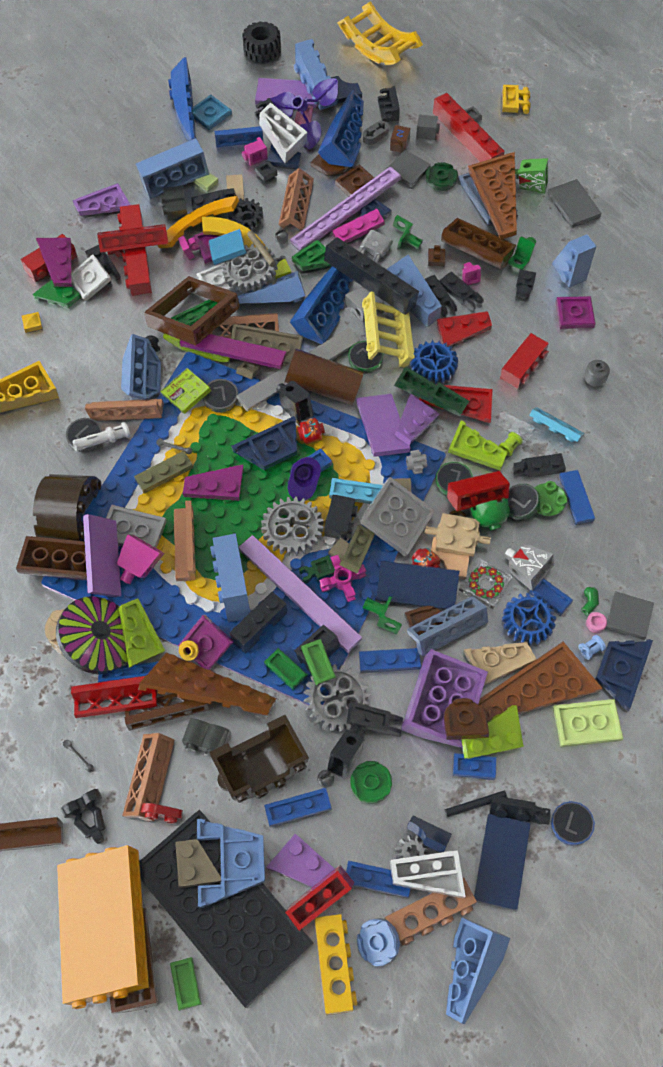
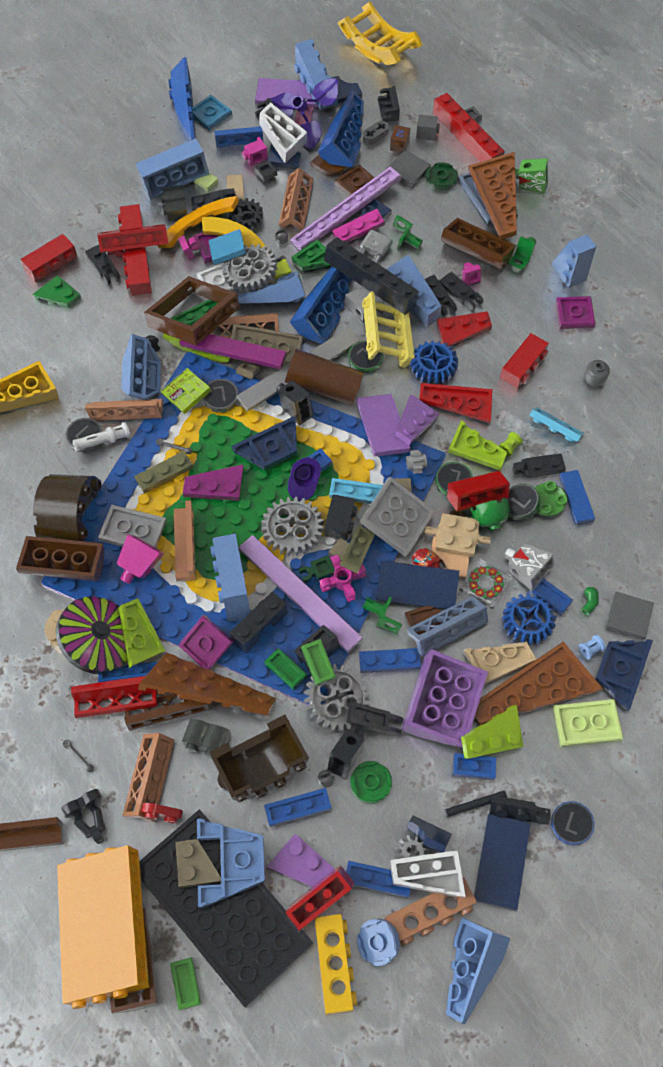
(32, 322): yellow tile -> none
(57, 257): magenta wing -> none
(90, 277): white tile -> none
(101, 201): medium lavender wing -> none
(101, 556): medium lavender tile -> none
(193, 647): yellow plate -> none
(261, 42): black tyre -> none
(261, 248): dark tan bar -> none
(311, 431): red head -> none
(428, 391): dark green slope -> none
(436, 256): reddish brown tile -> none
(465, 720): reddish brown tile -> none
(511, 100): yellow plate -> none
(525, 283): black plate -> none
(574, 203): dark grey tile -> none
(596, 622): bright pink tile -> none

